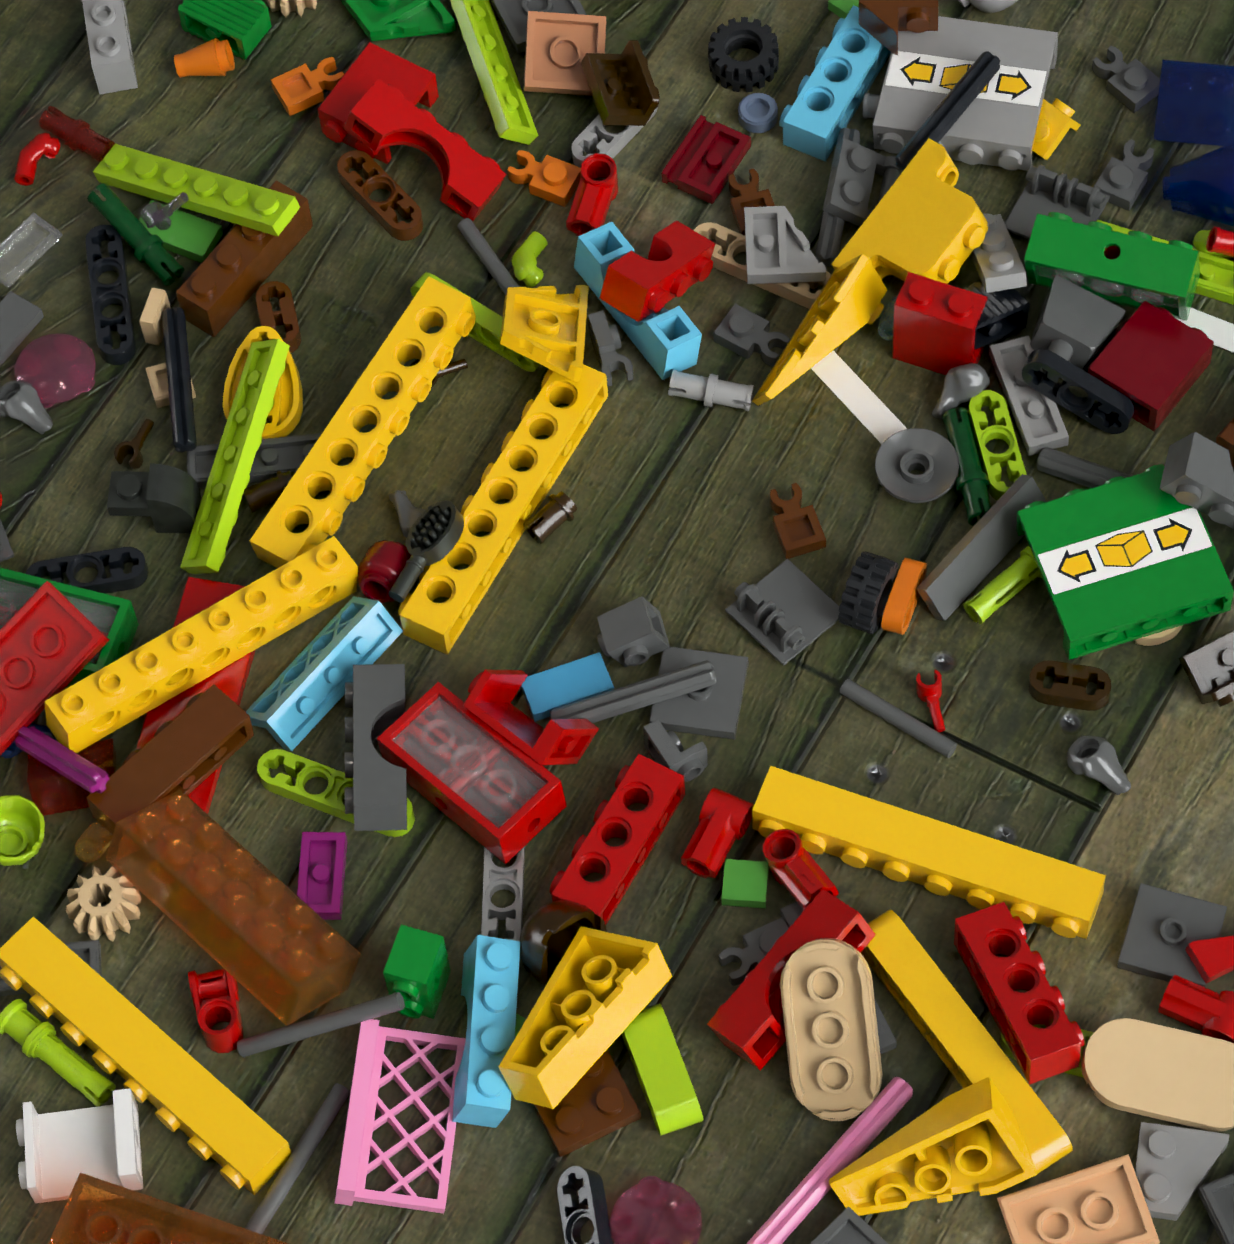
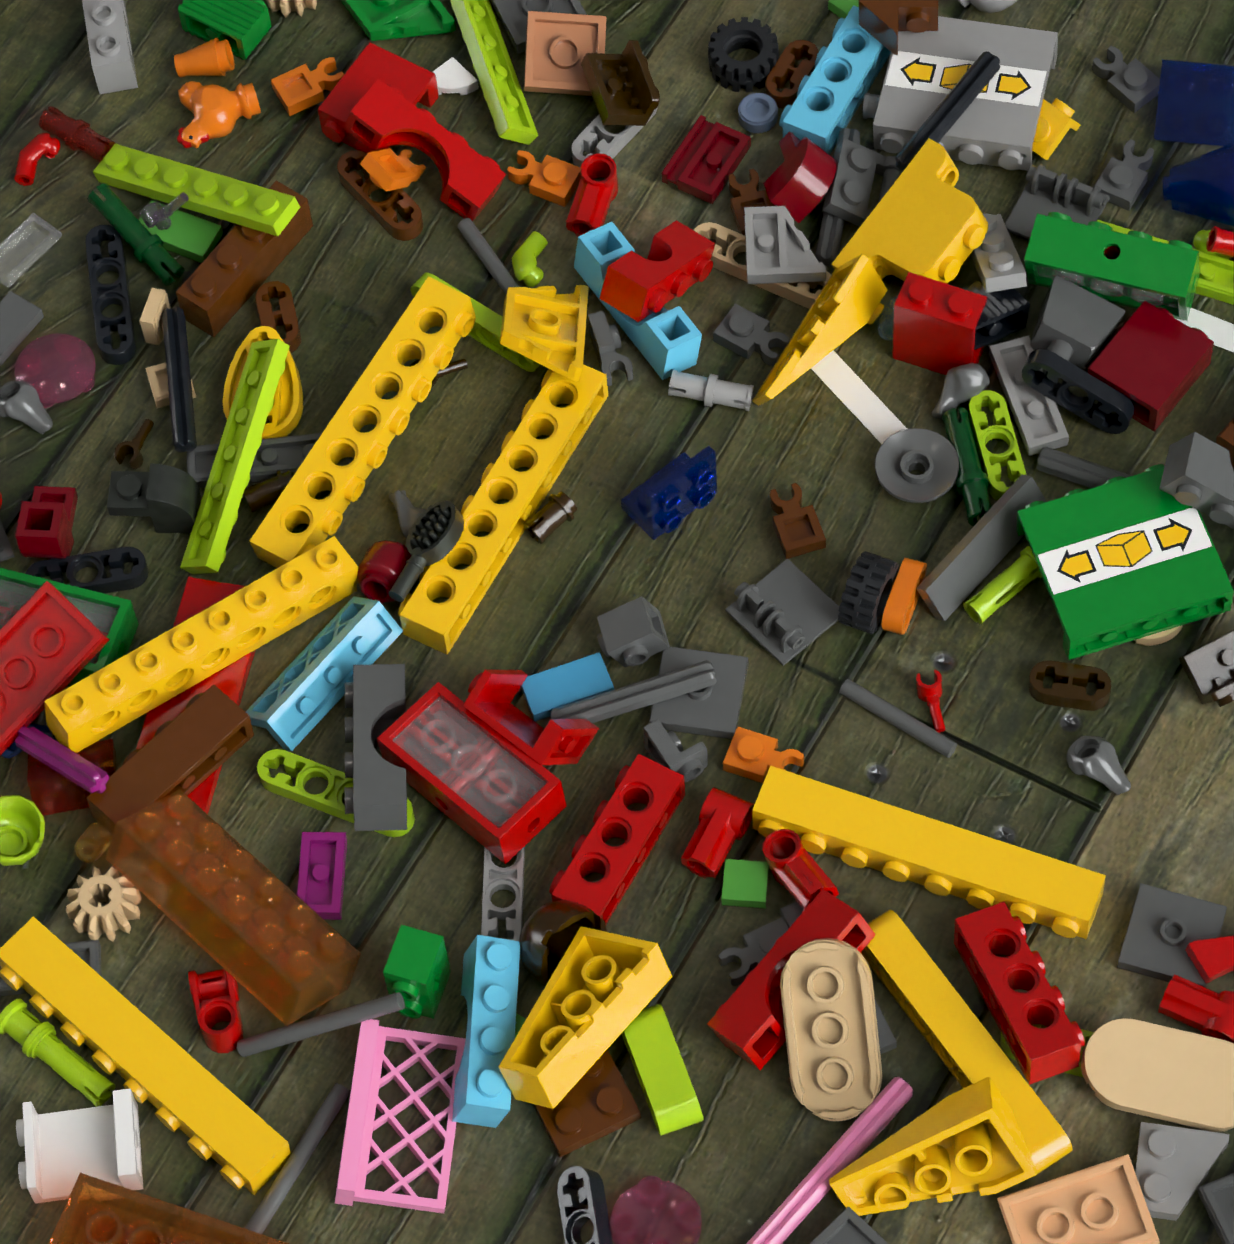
(47, 523): none -> dark red brick
(214, 110): none -> orange animal
(390, 170): none -> orange plate
(454, 78): none -> white tile
(673, 493): none -> clear blue bracket
(754, 753): none -> orange plate
(785, 70): none -> reddish brown beam
(802, 176): none -> dark red brick

